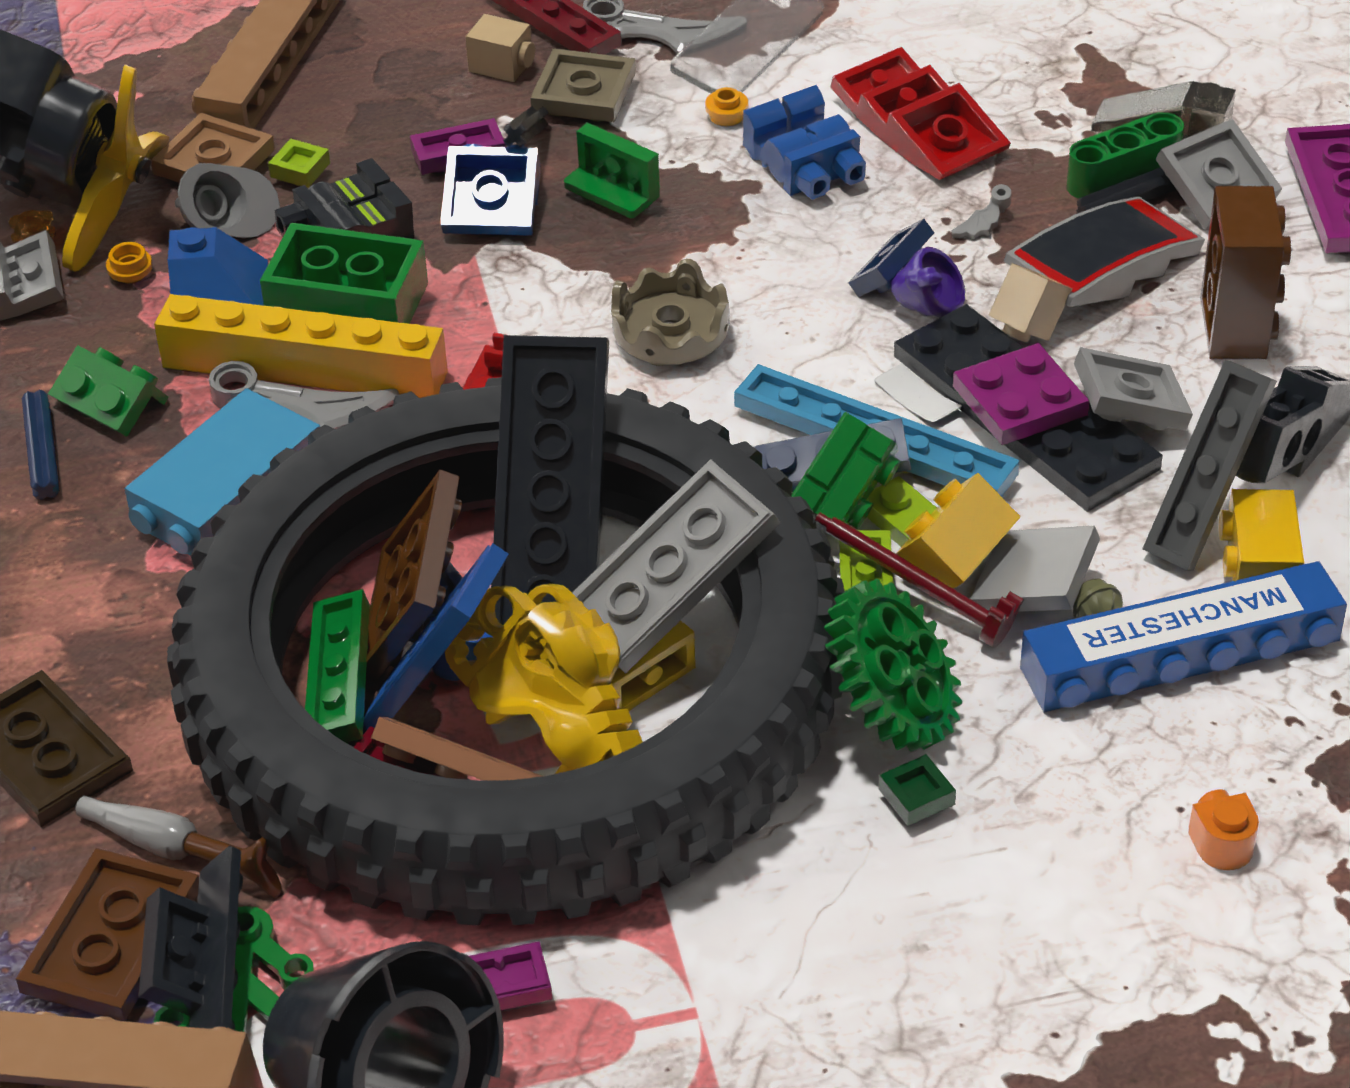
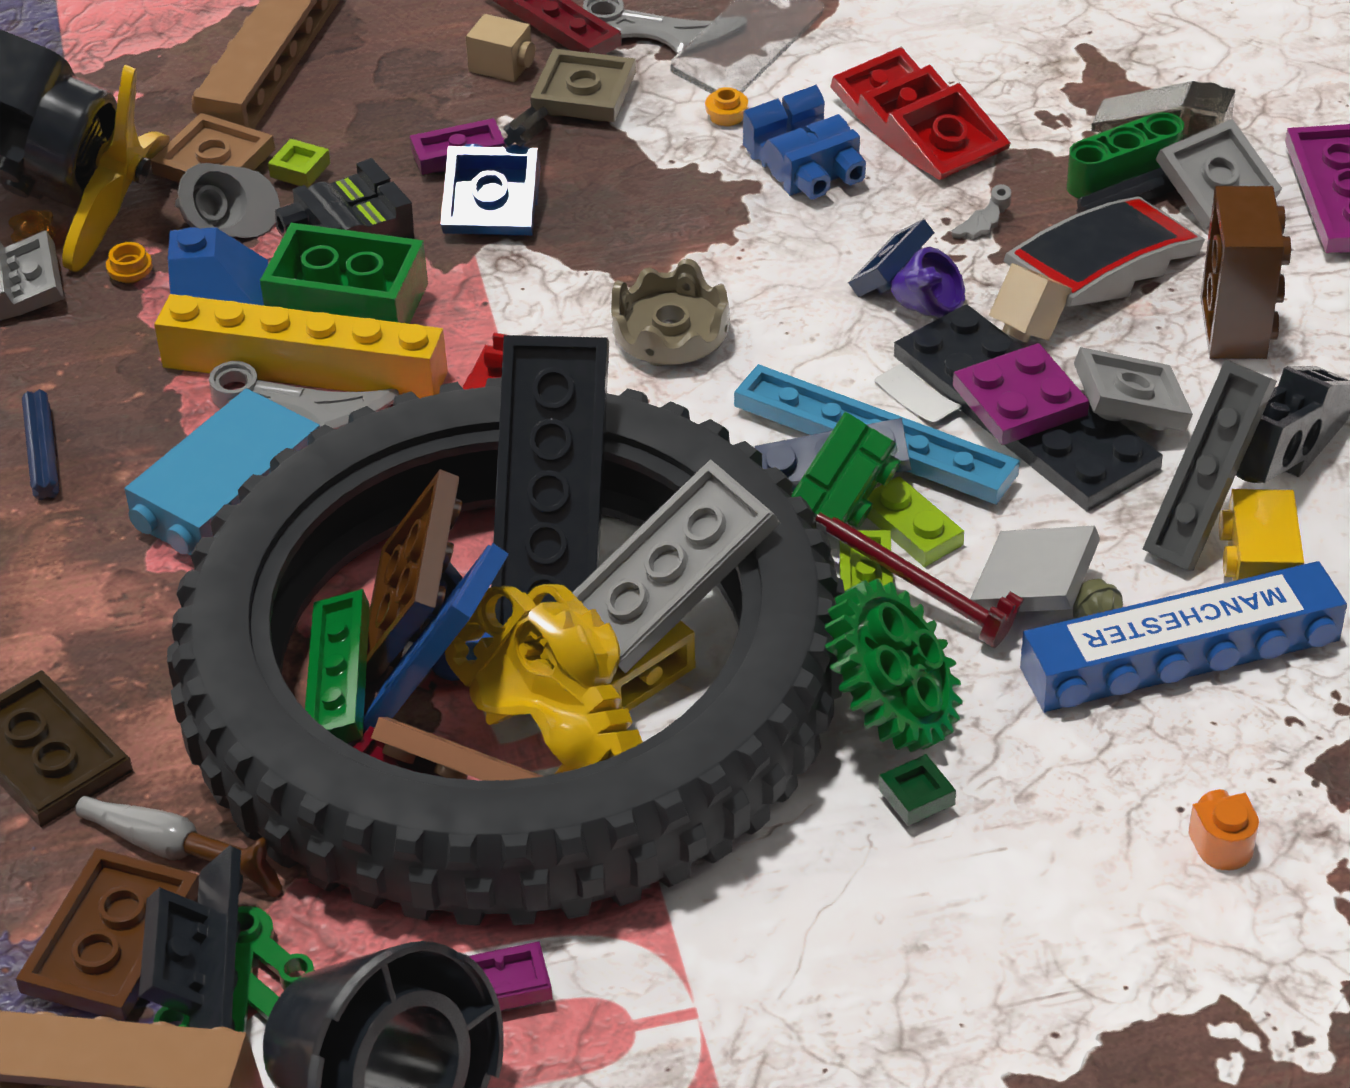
(105, 390): green bracket -> none
(614, 172): green bracket -> none
(958, 531): yellow brick -> none

